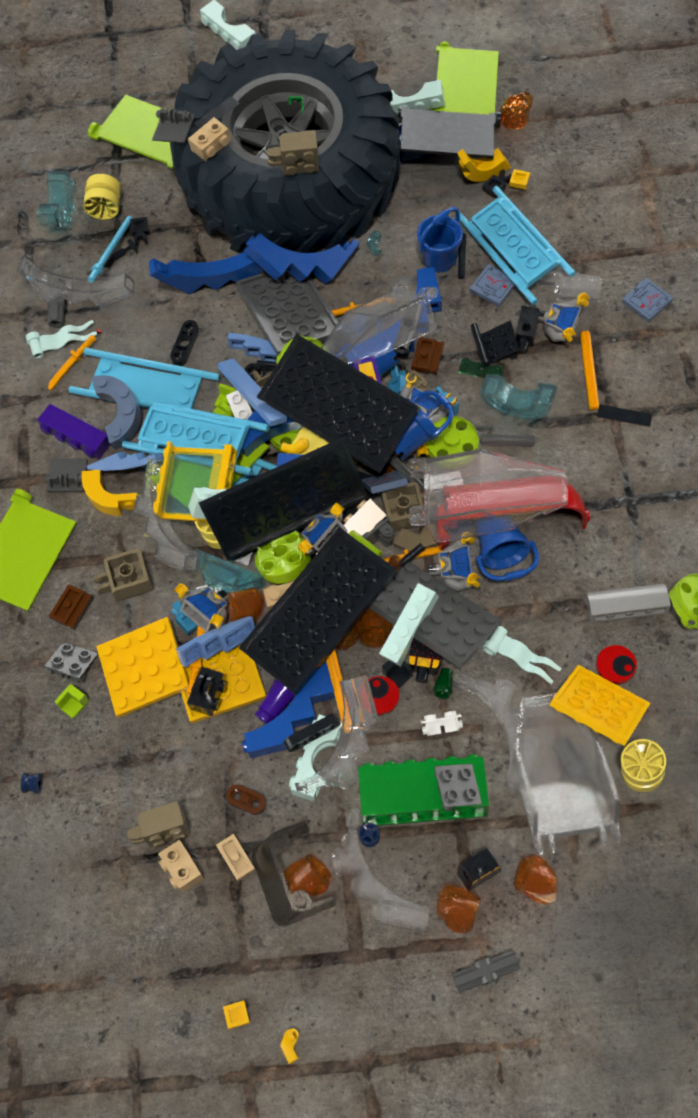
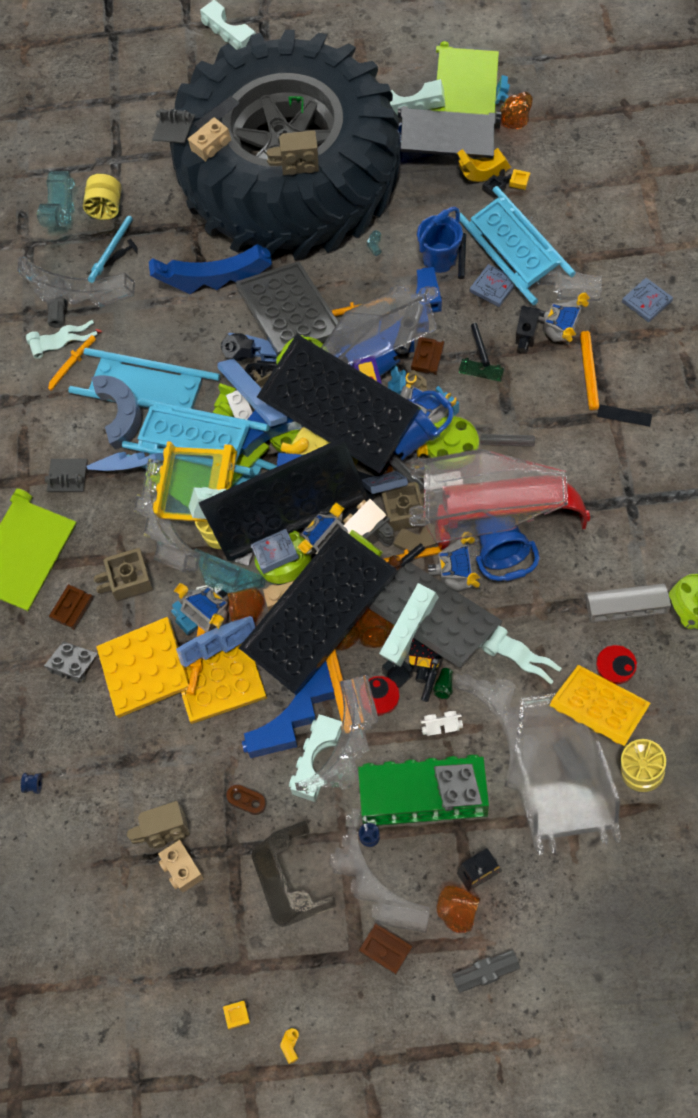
(71, 701): lime panel -> none
(73, 431): dark purple brick -> none
(102, 500): yellow arch -> none
(133, 128): lime door -> none
(139, 229): black plate -> none
(185, 350): black beam -> none
(207, 691): black brick -> none
(235, 857): tan plate -> none
(237, 346): none -> black hand
(274, 551): none -> sand blue tile
(274, 702): dark purple plant -> none
(277, 259): blue arch -> none
(303, 876): clear orange helmet -> none
(312, 732): black beam -> none
(385, 949): none -> reddish brown plate
(430, 680): none -> black piece
(500, 342): black hinge -> none
(502, 89): none -> dark azure plate
(517, 402): clear light blue brick -> none
(541, 880): clear orange helmet -> none

